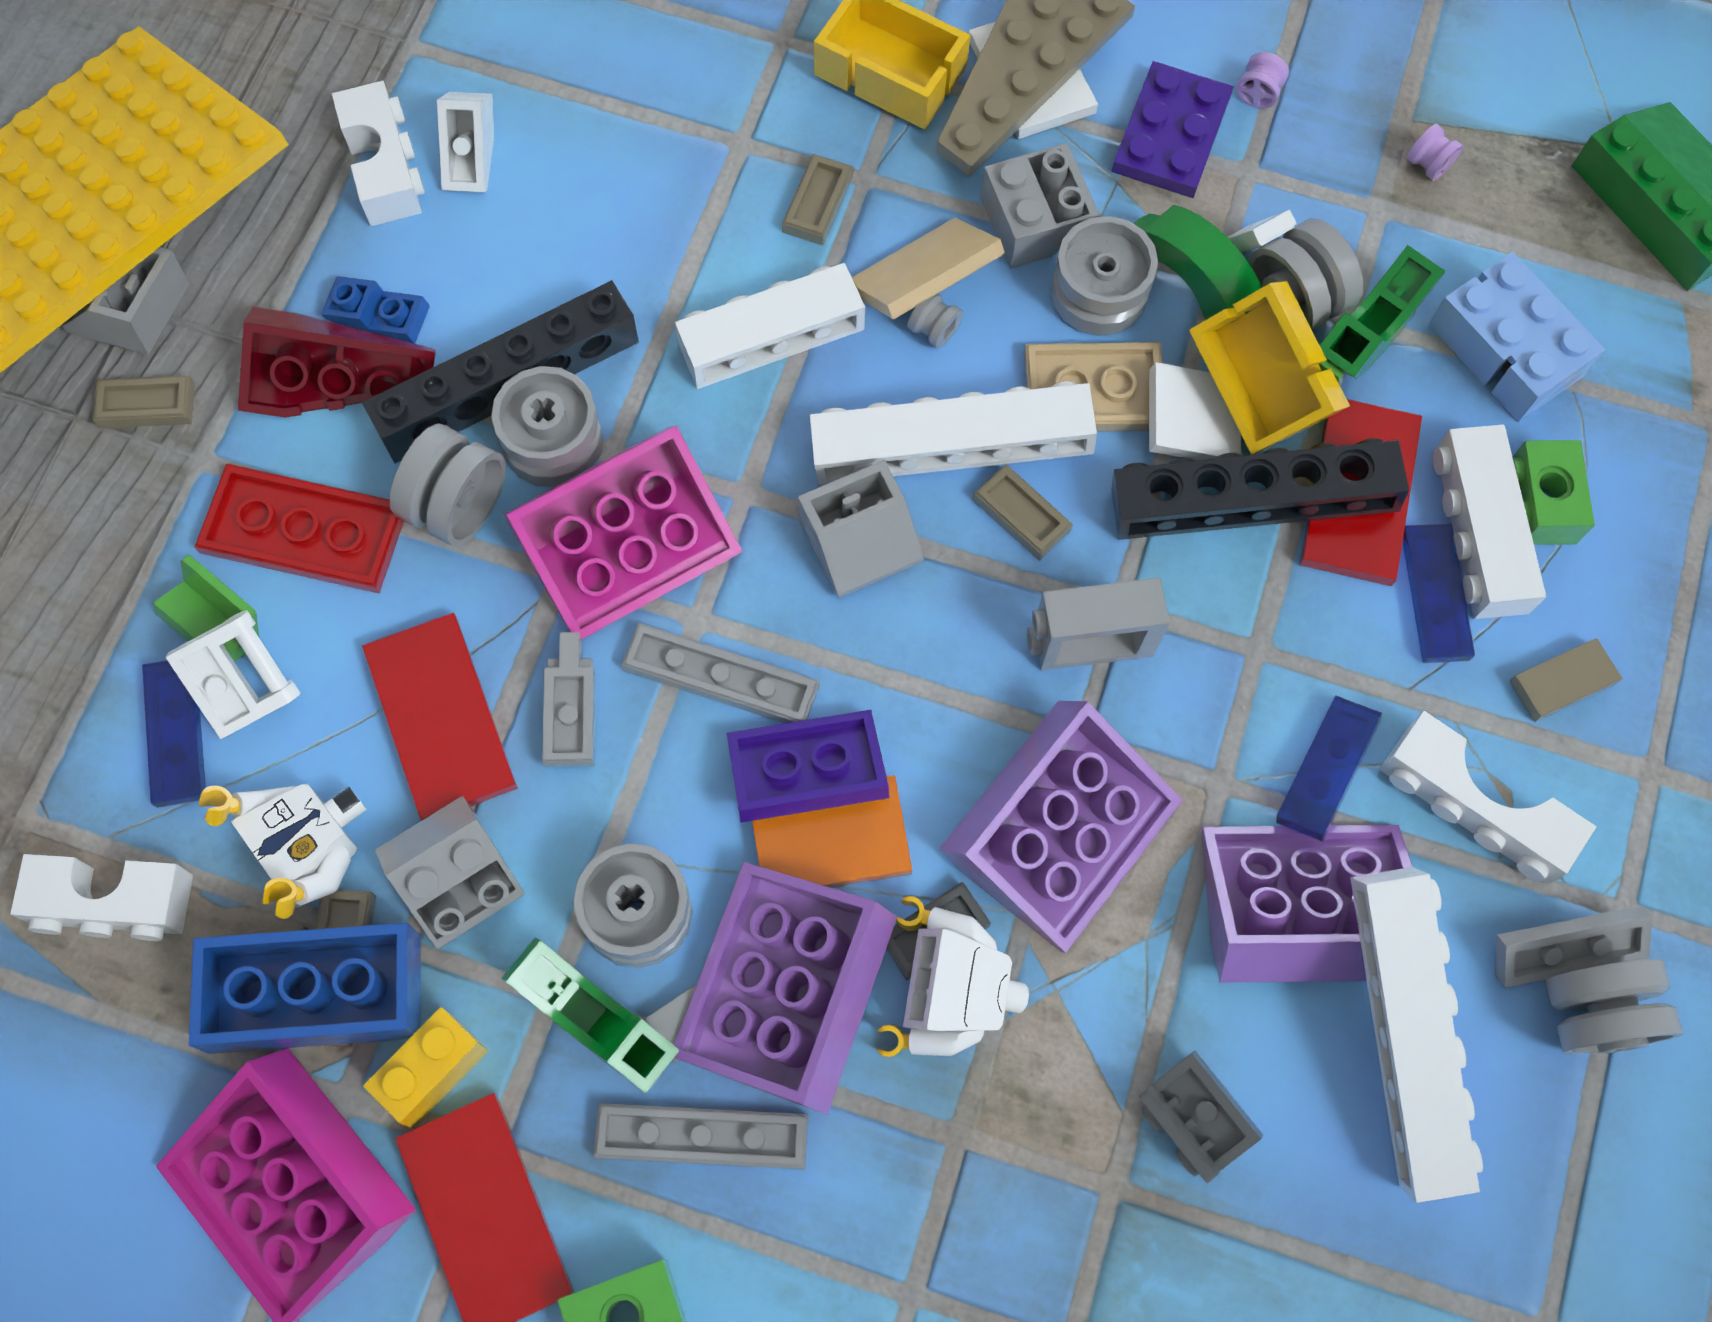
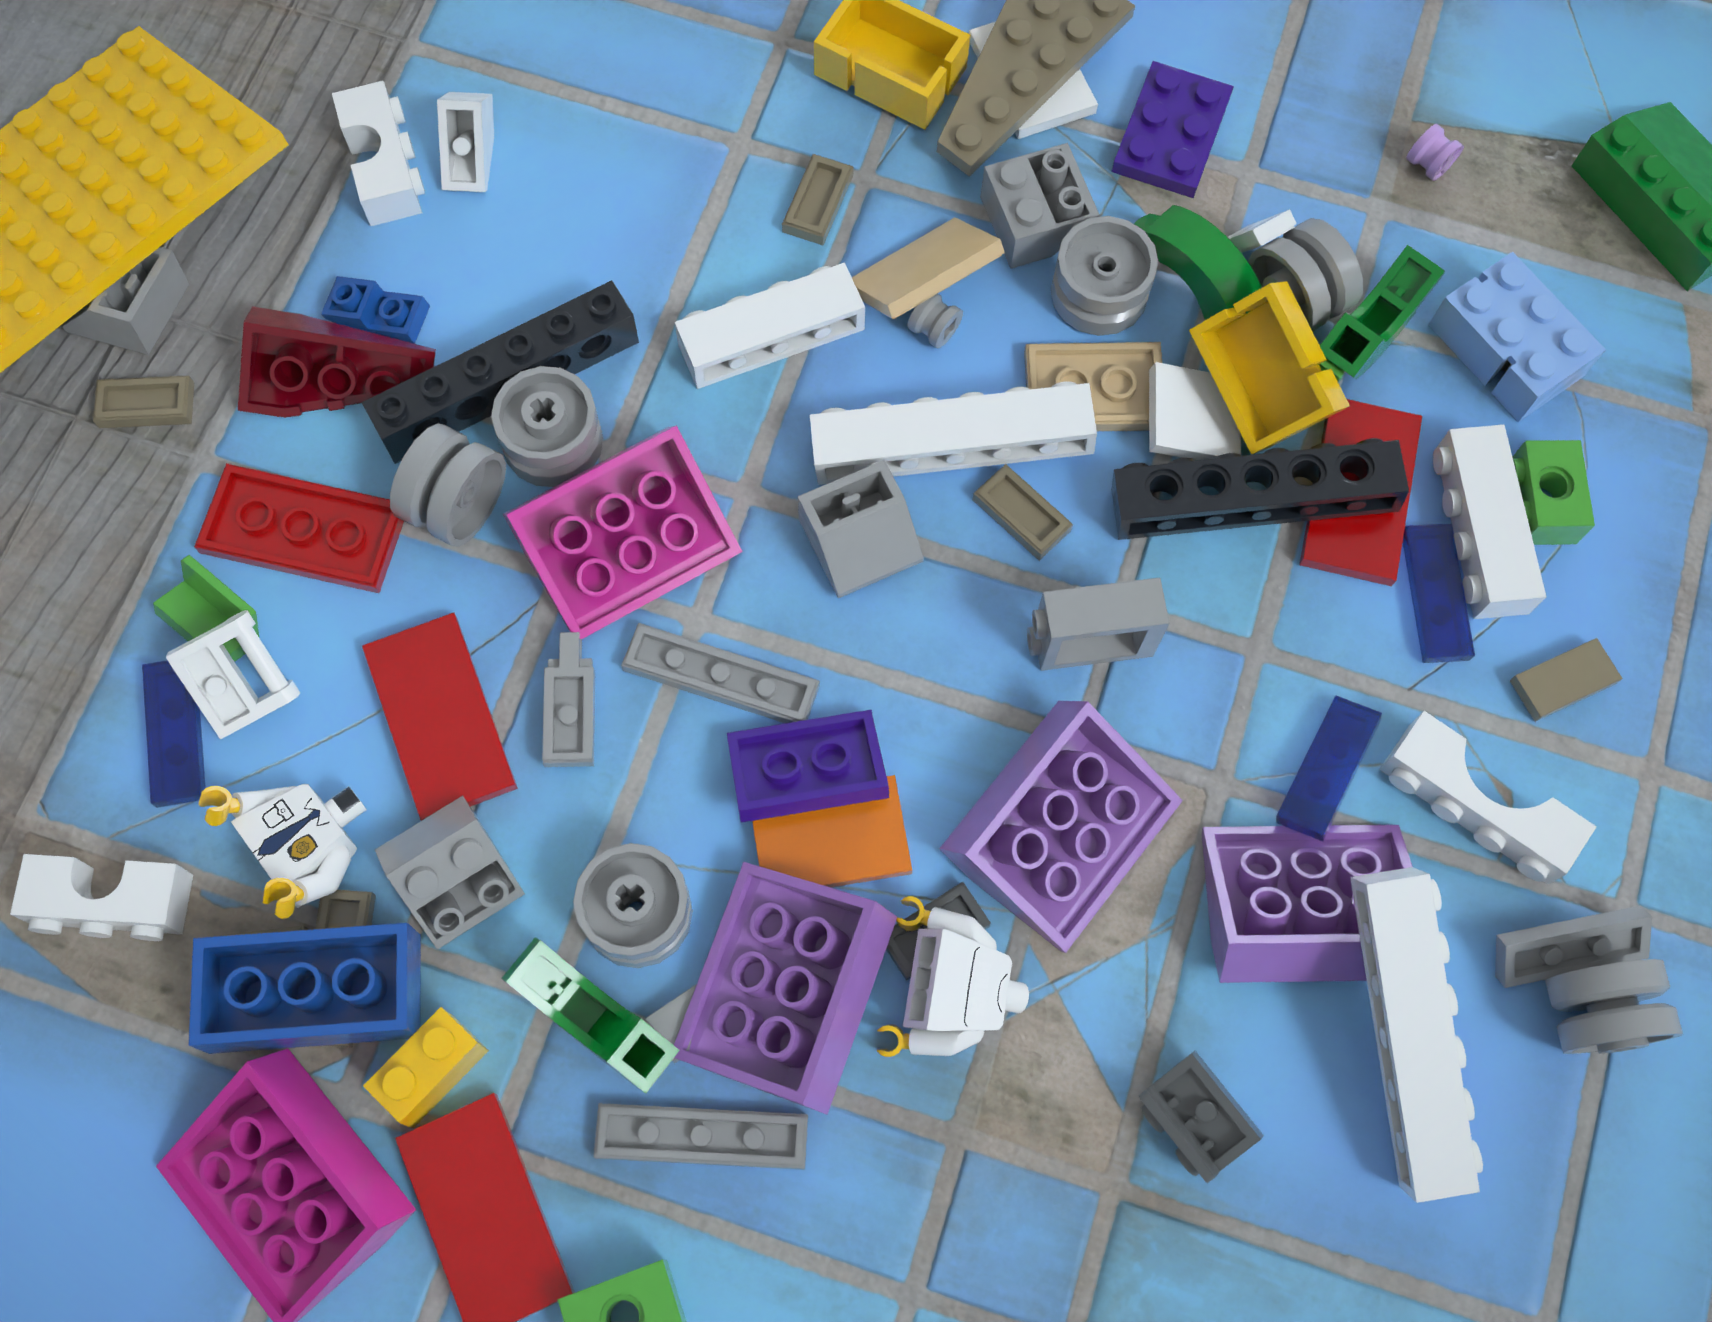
(1262, 80): lavender wheel -> none

